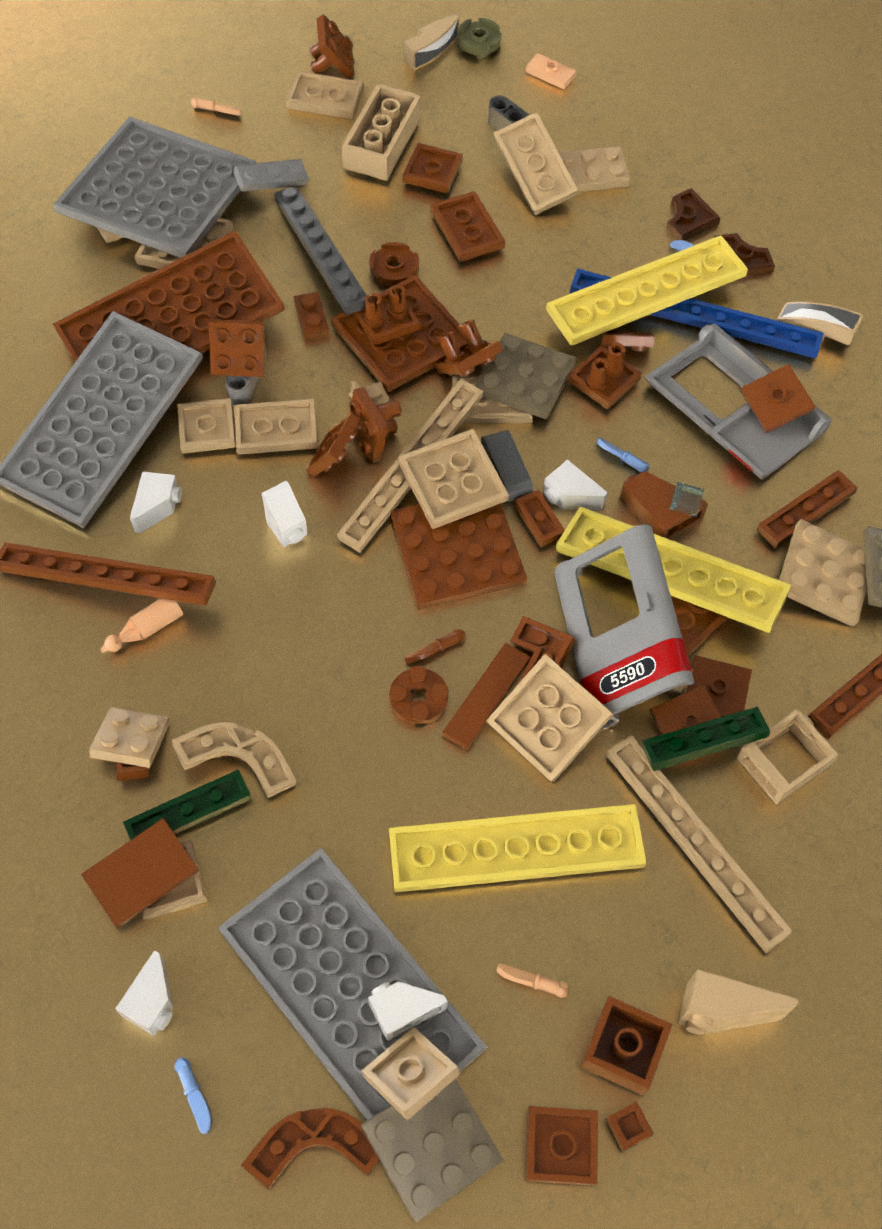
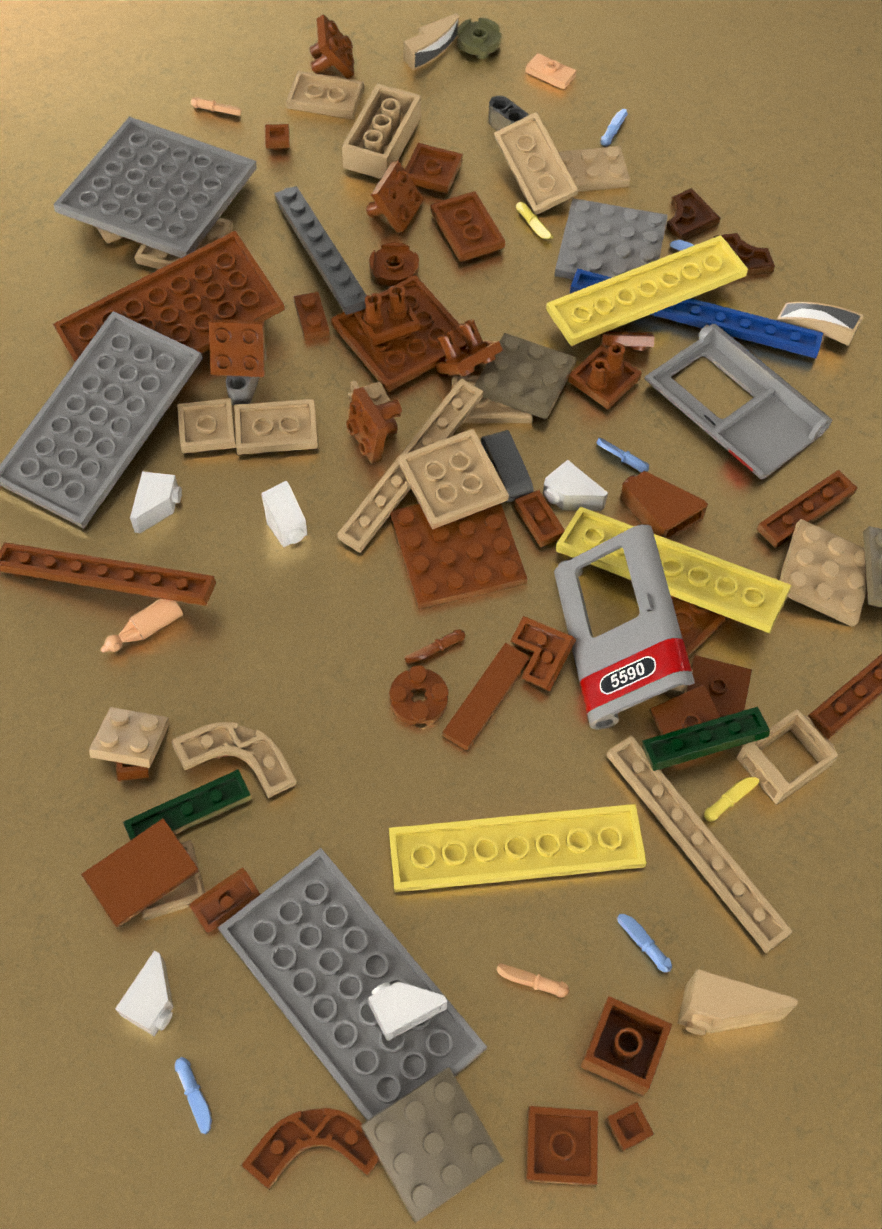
(224, 900): none -> dark orange plate
(270, 175): light grey plate -> none
(277, 136): none -> dark orange plate
(333, 445): dark orange plate -> none
(395, 197): none -> dark orange plate
(410, 1073): tan plate -> none
(538, 227): none -> light yellow piece
(549, 718): tan plate -> none
(608, 239): none -> light grey plate
(613, 128): none -> light blue piece
(644, 941): none -> light blue piece
(686, 499): clear light blue tile -> none
(728, 799): none -> light yellow piece
(777, 398): dark orange plate -> none

